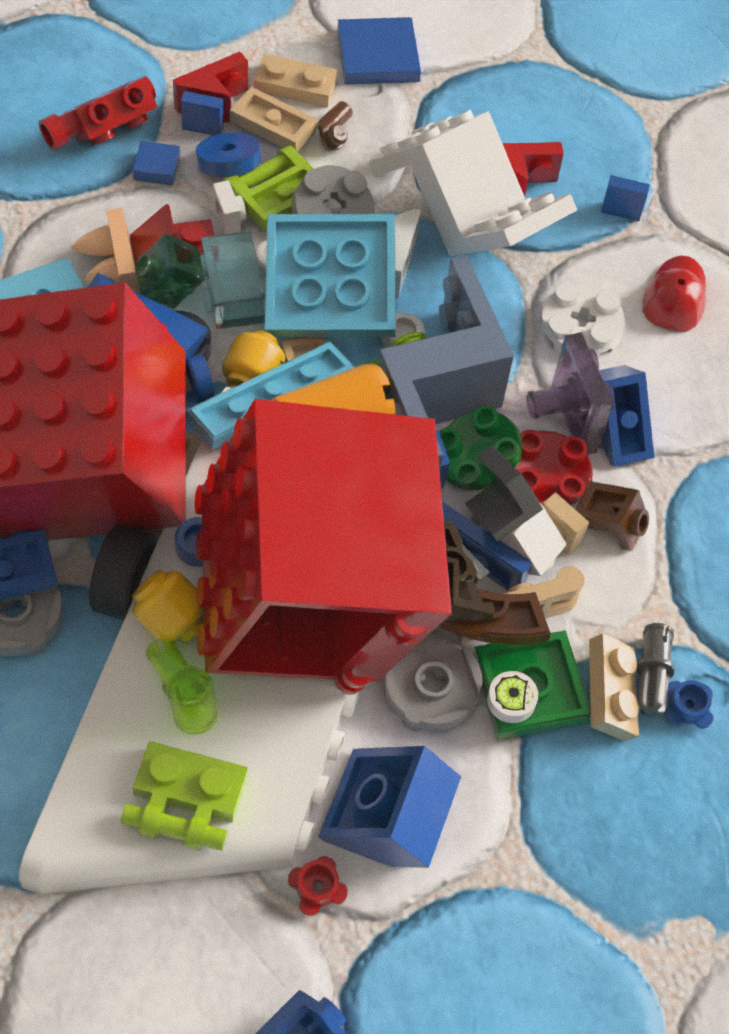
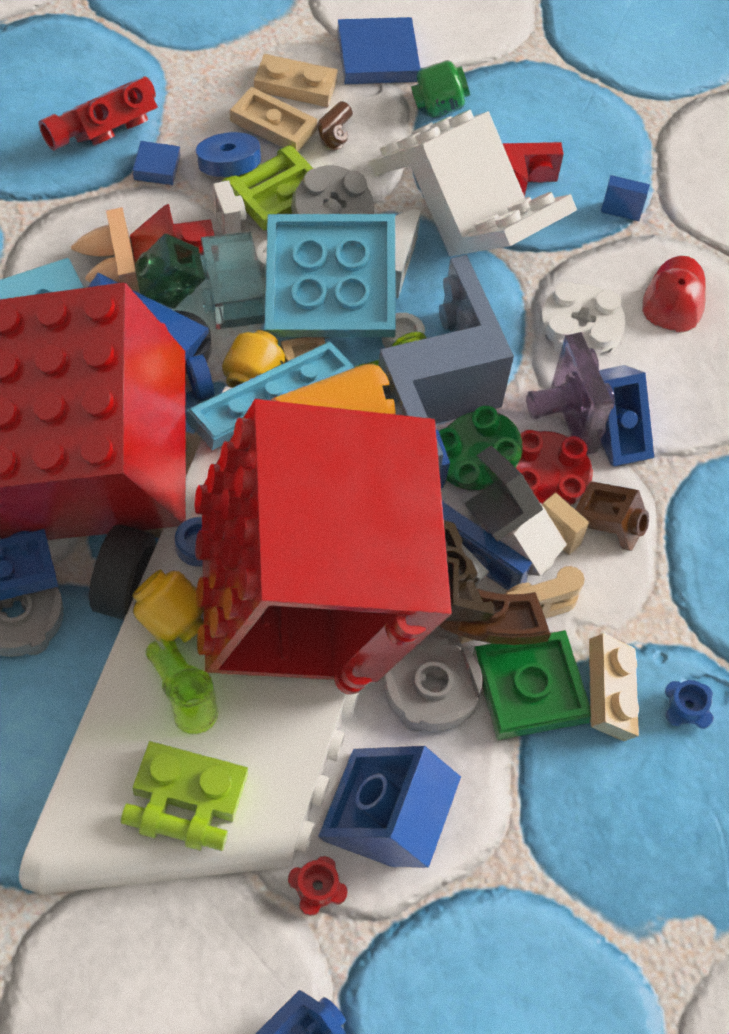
(202, 113): blue tile -> none
(219, 79): red slope -> none
(440, 88): none -> green head
(512, 697): tile -> none
(655, 669): dark grey axle -> none

